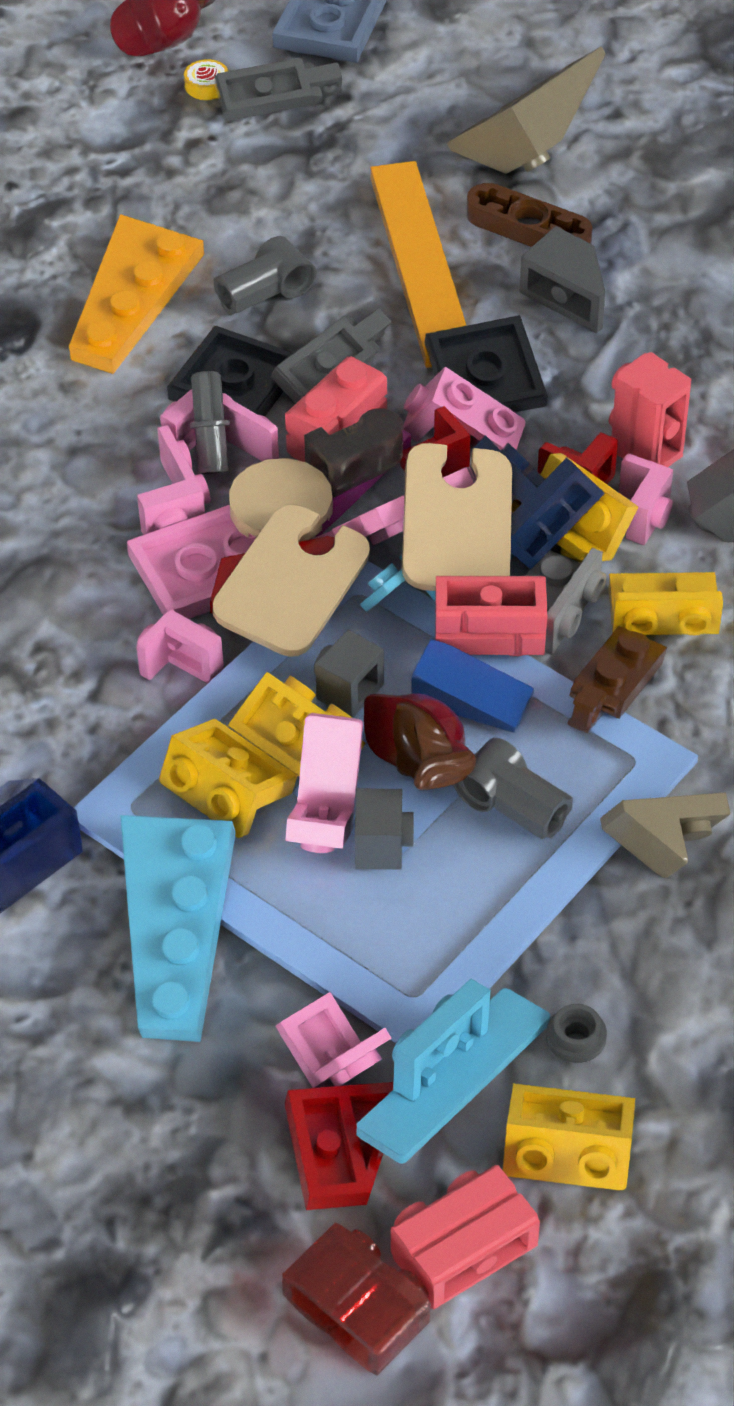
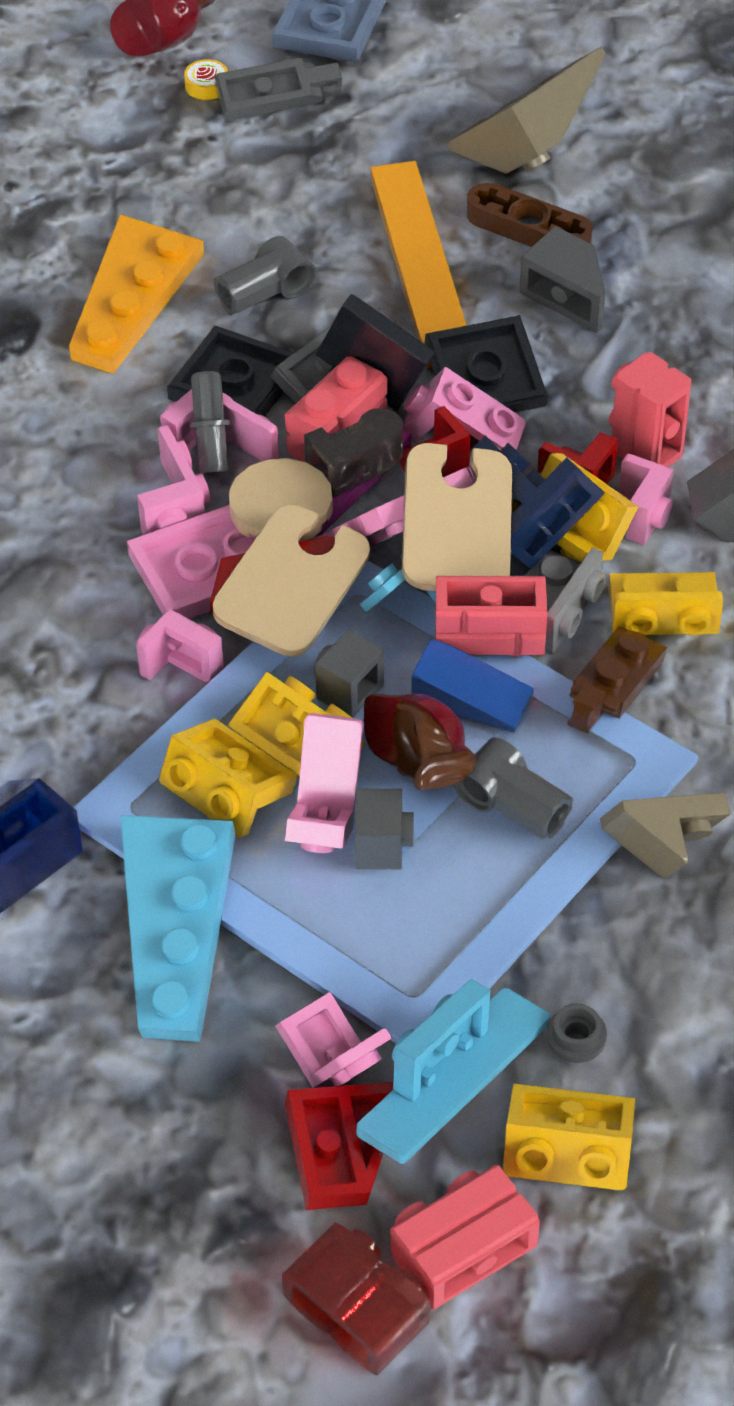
(379, 343): none -> black tile

